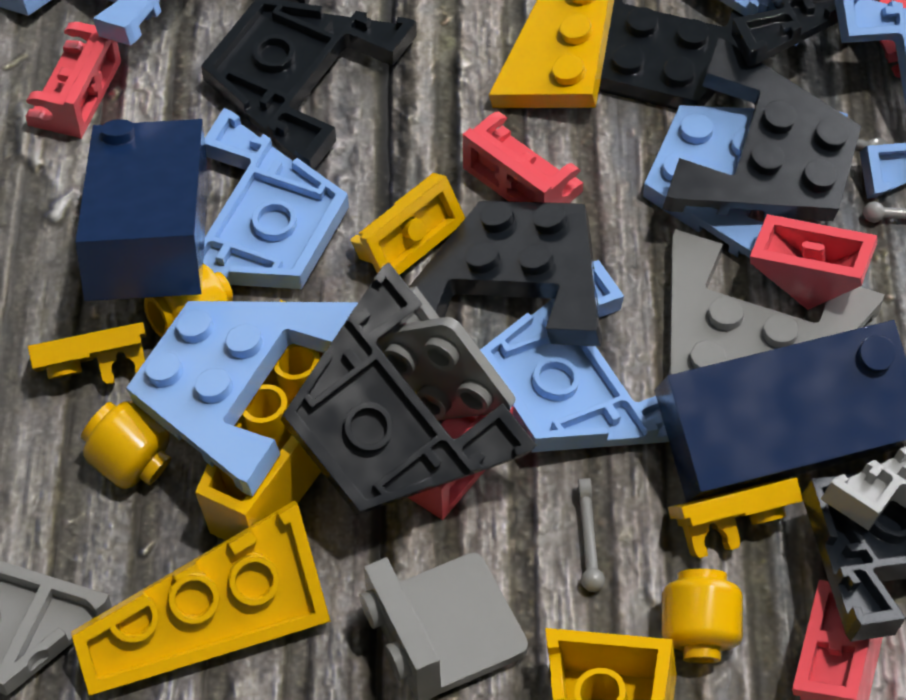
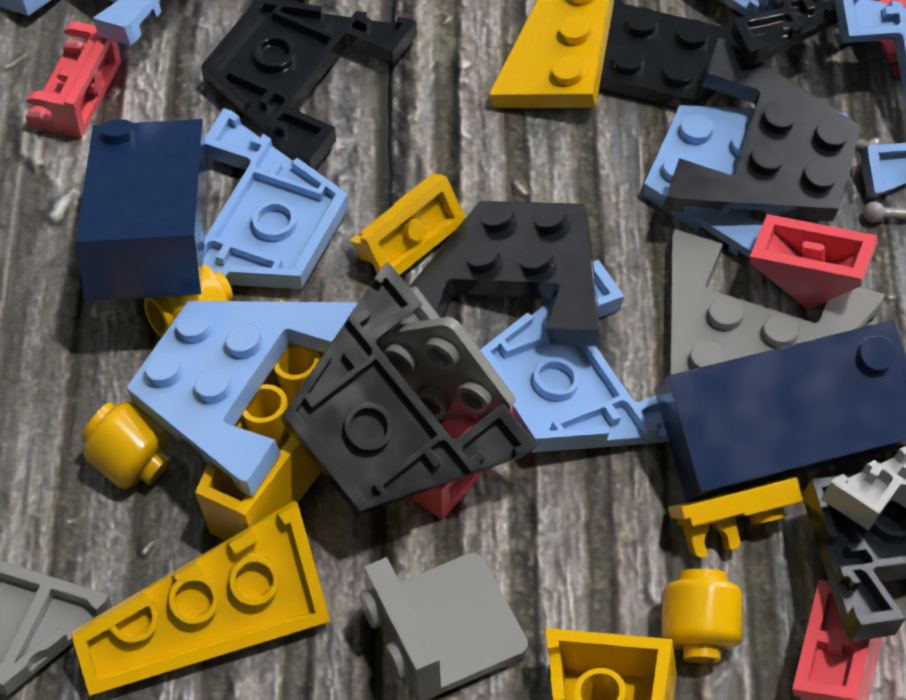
(65, 355): yellow plate -> none
(514, 168): coral hinge -> none
(592, 578): light grey hinge -> none

